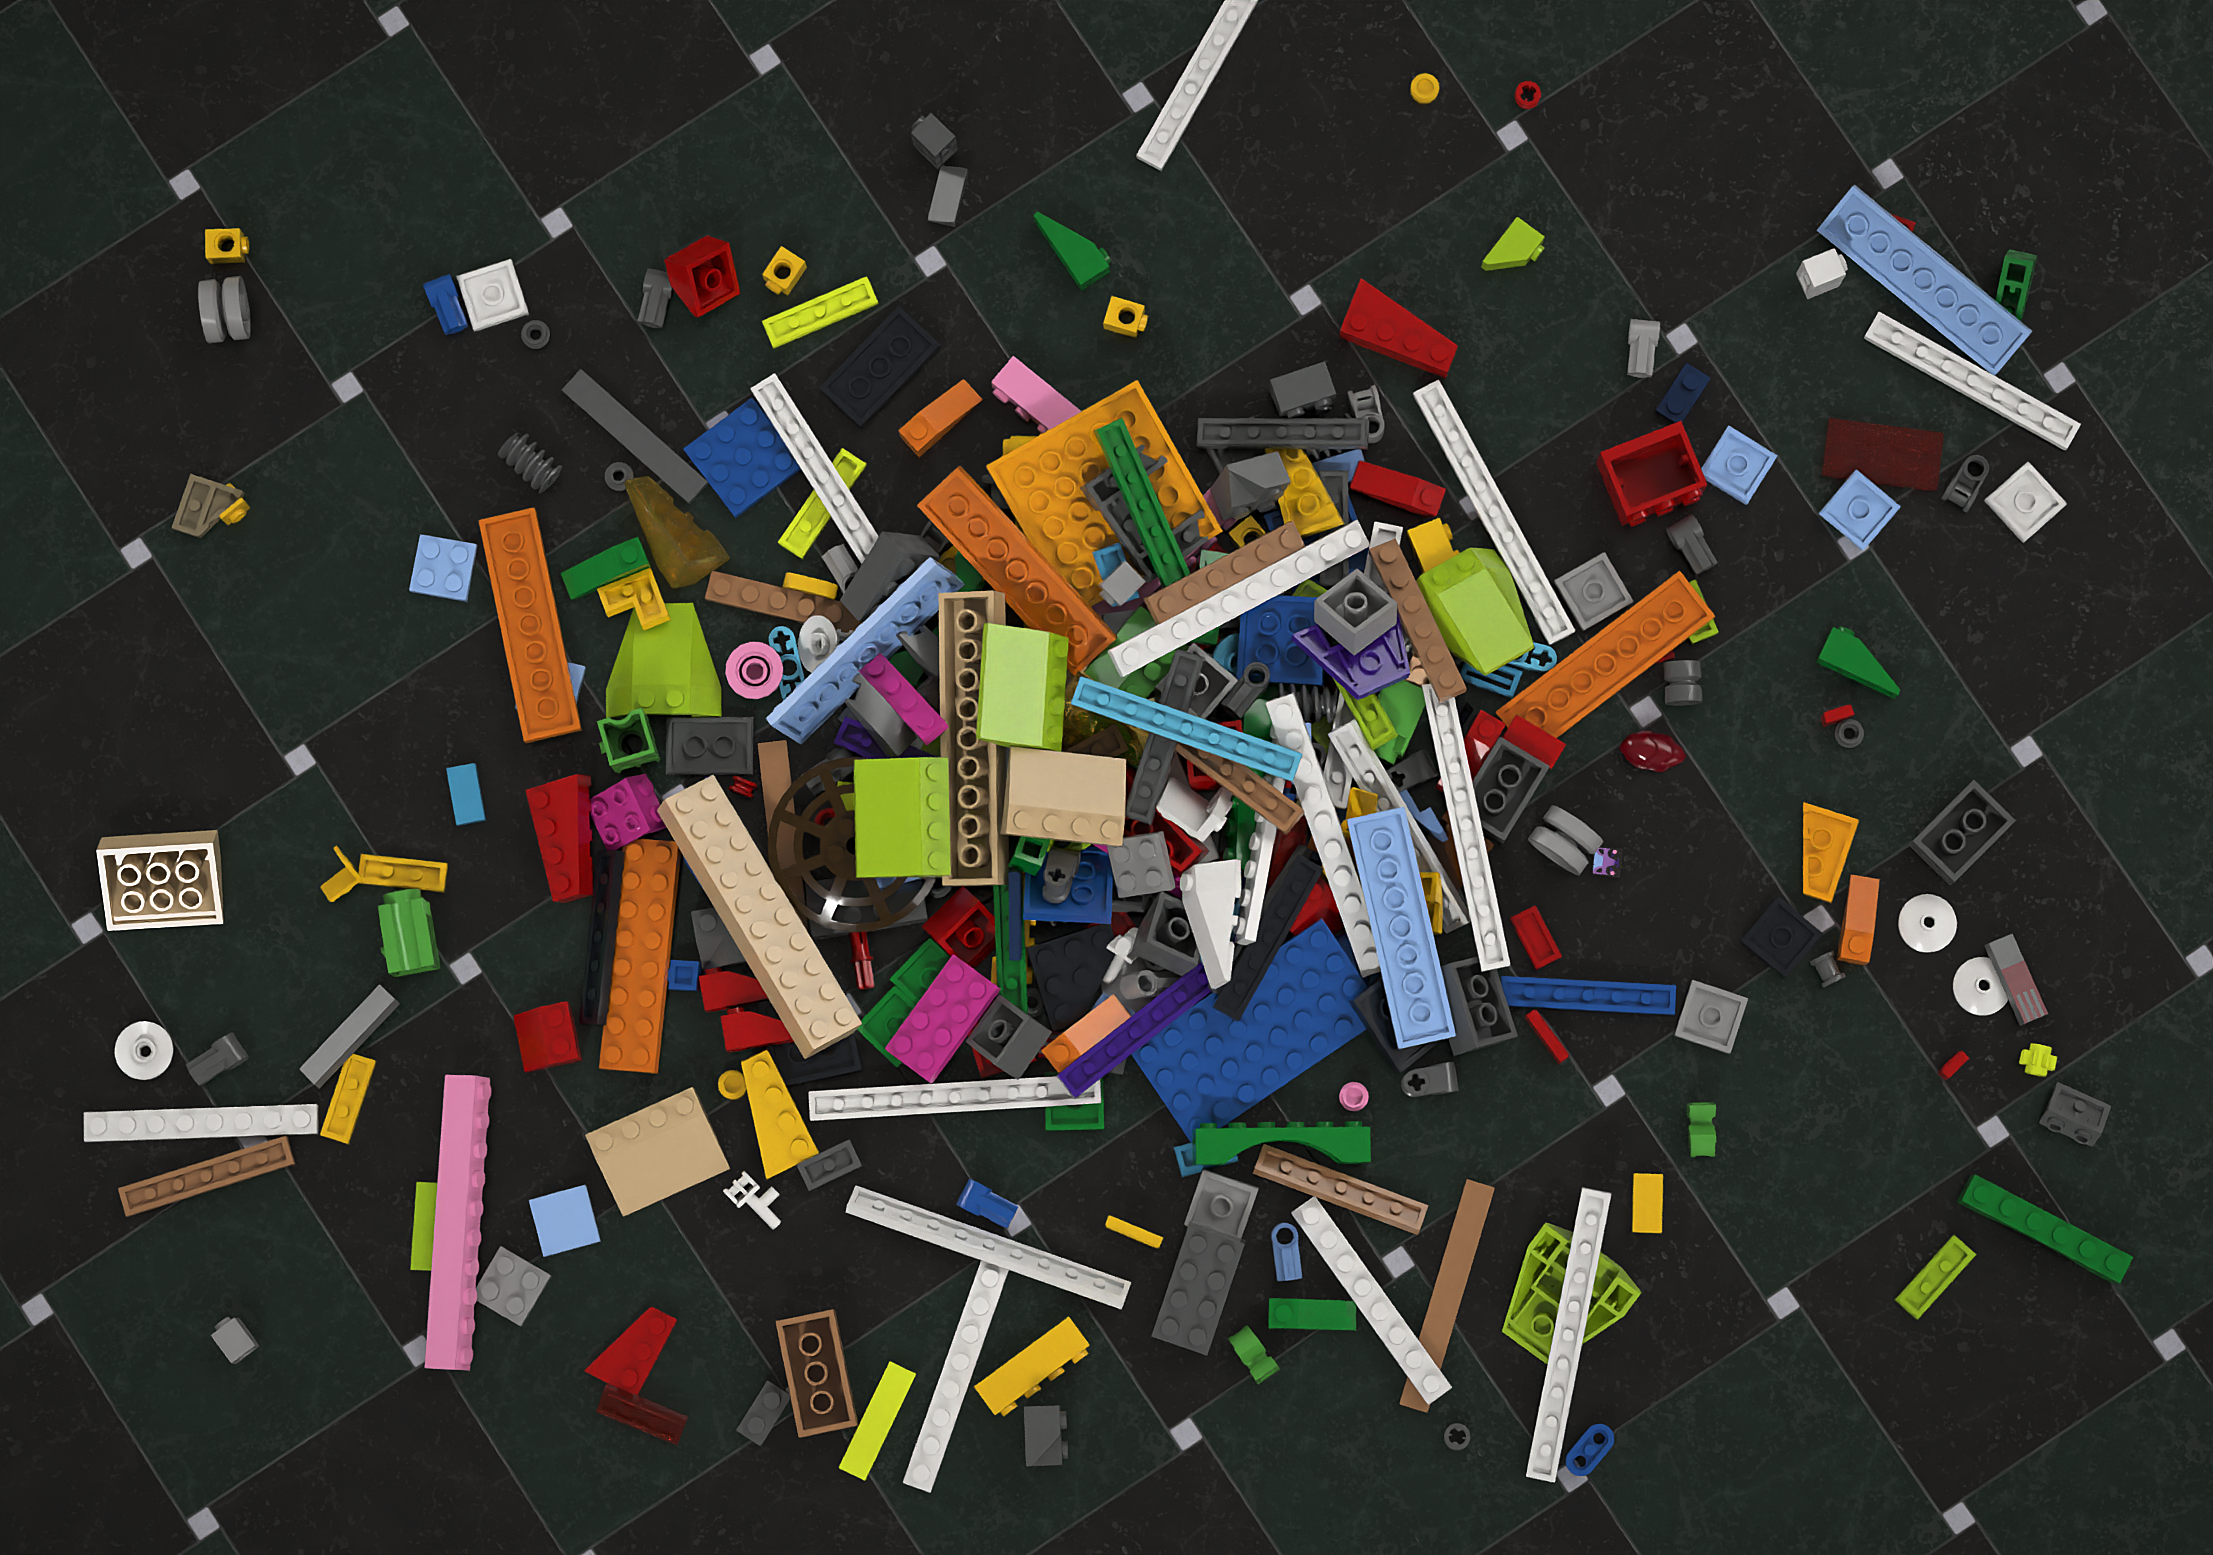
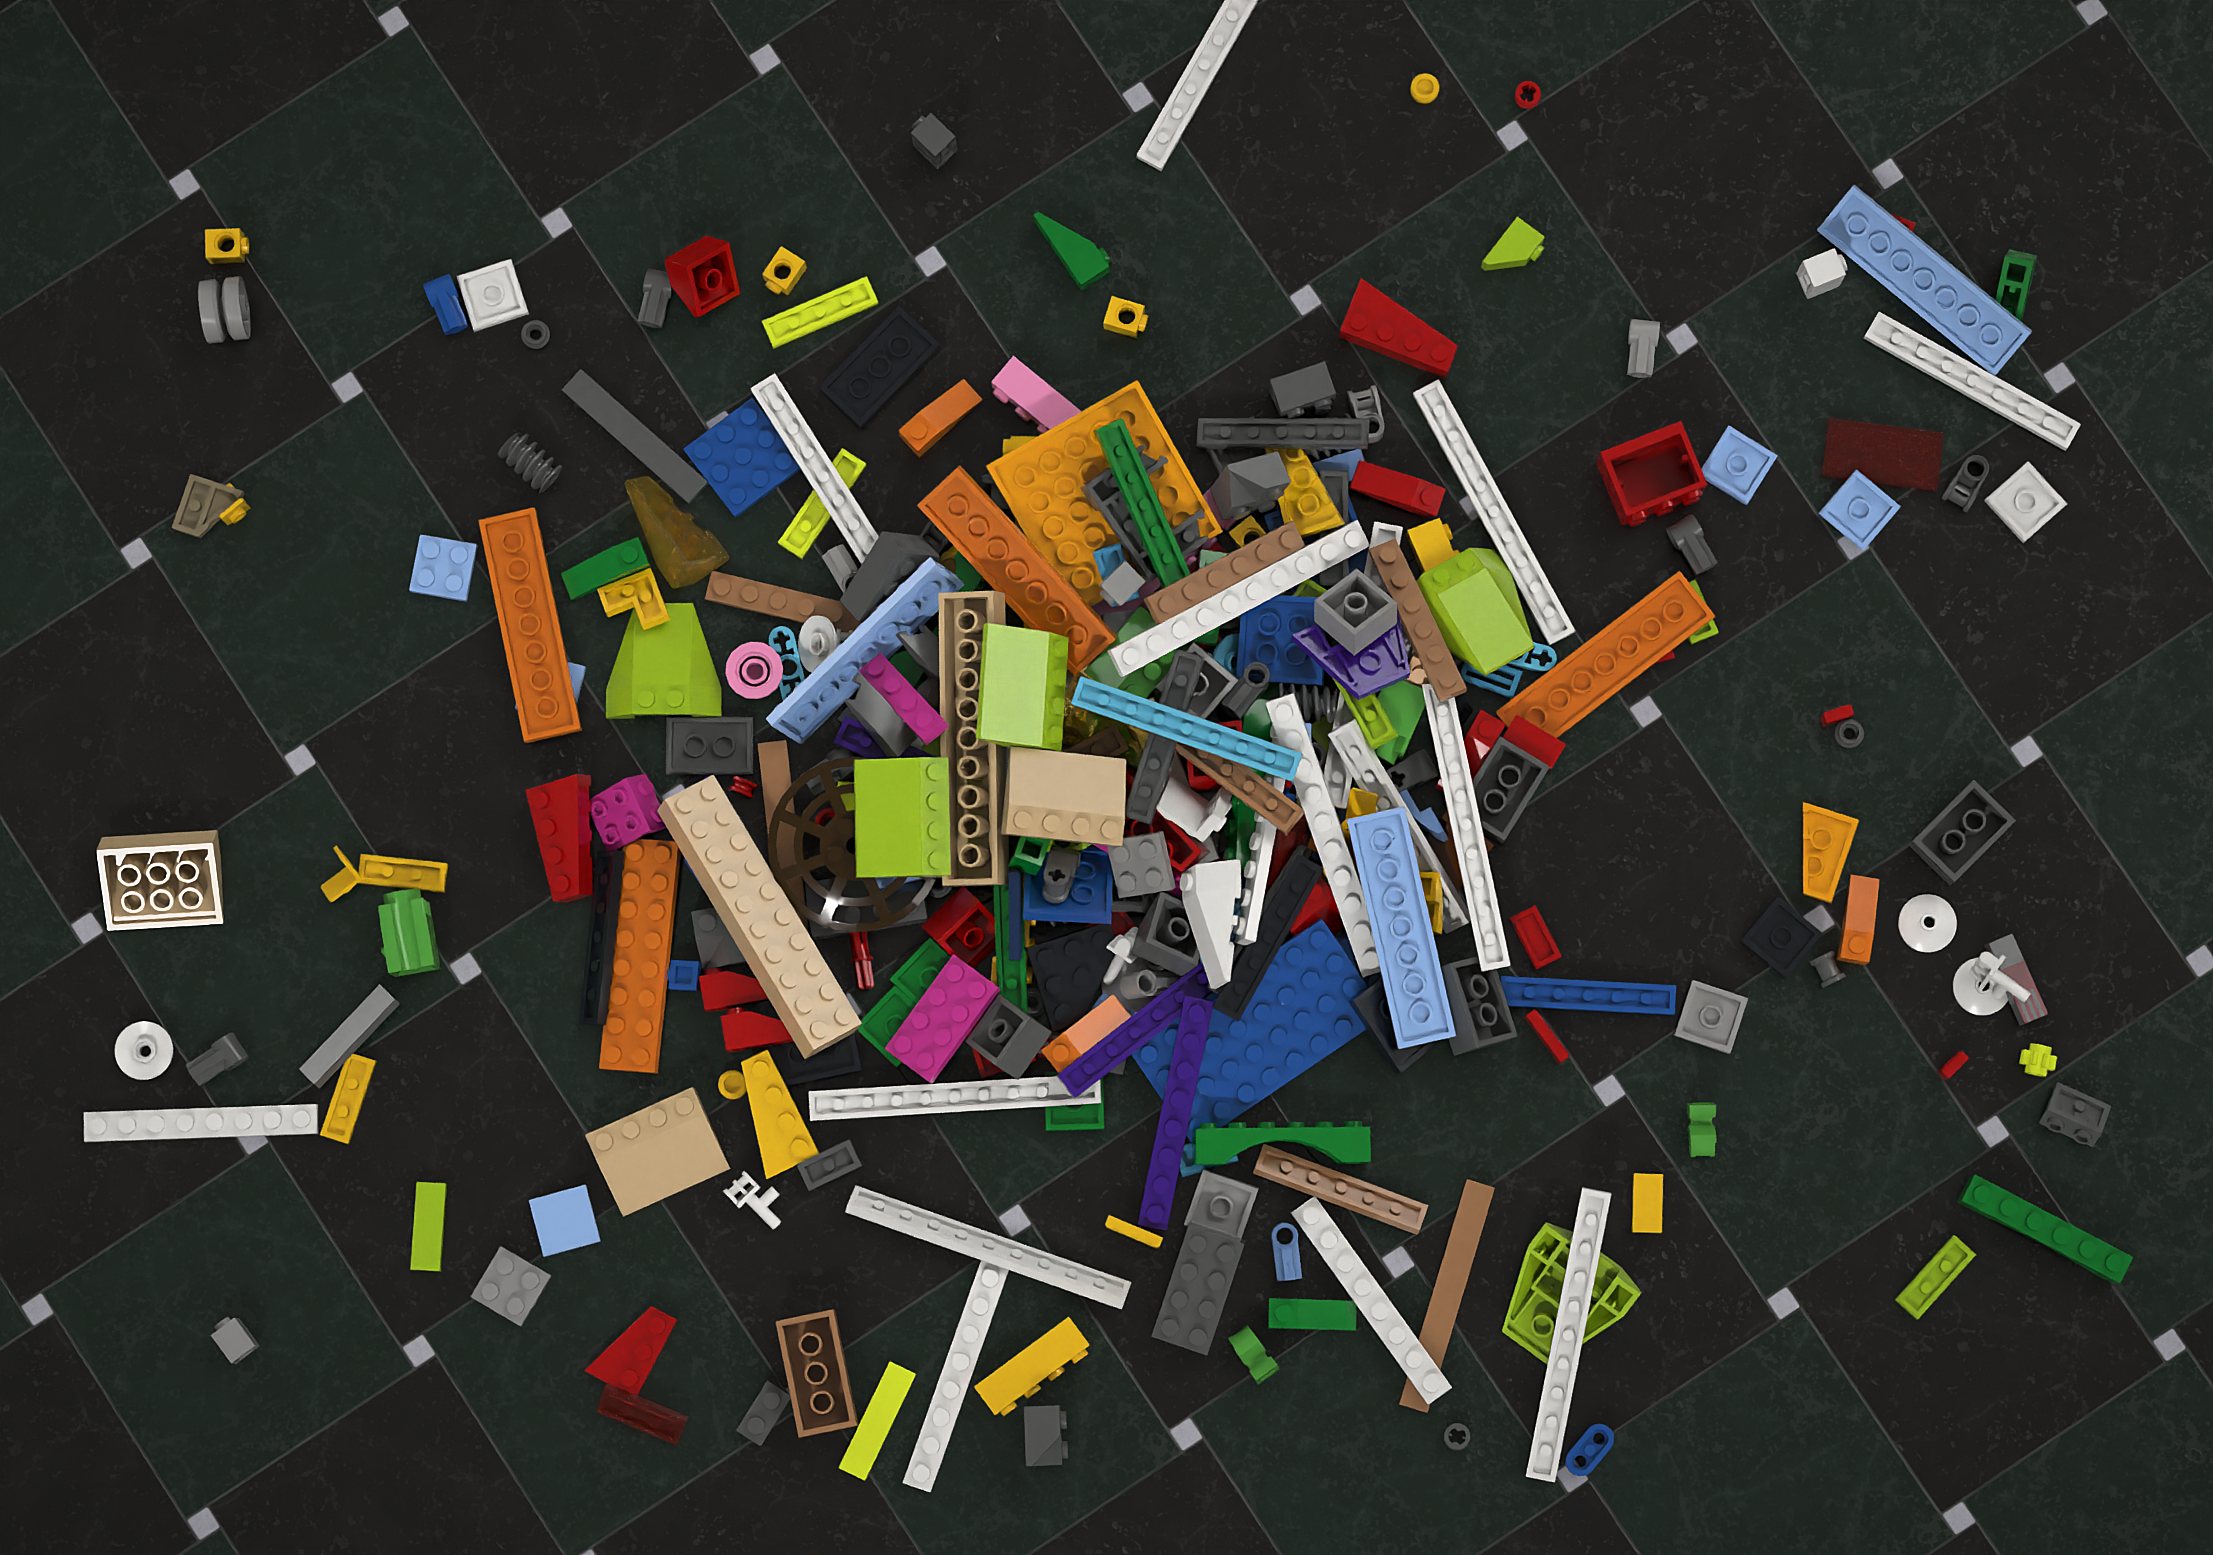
(206, 1176): medium nougat plate -> none
(457, 1222): bright pink brick -> none
(466, 794): dark azure tile -> none
(547, 1036): red slope -> none
(612, 469): dark grey plate -> none
(615, 731): bright green piece -> none
(810, 585): yellow beam -> none
(948, 195): slope -> none
(981, 1201): blue piece -> none
(1175, 1112): none -> dark purple plate
(1353, 1096): bright pink plate -> none
(1435, 1080): dark grey piece -> none
(1566, 840): light grey wheel -> none
(1593, 591): light grey plate -> none
(1607, 862): tile -> none
(1652, 751): dark red arm -> none
(1682, 394): dark blue plate -> none
(1682, 682): dark grey wheel -> none
(1852, 659): green slope -> none
(1987, 968): none -> white arm

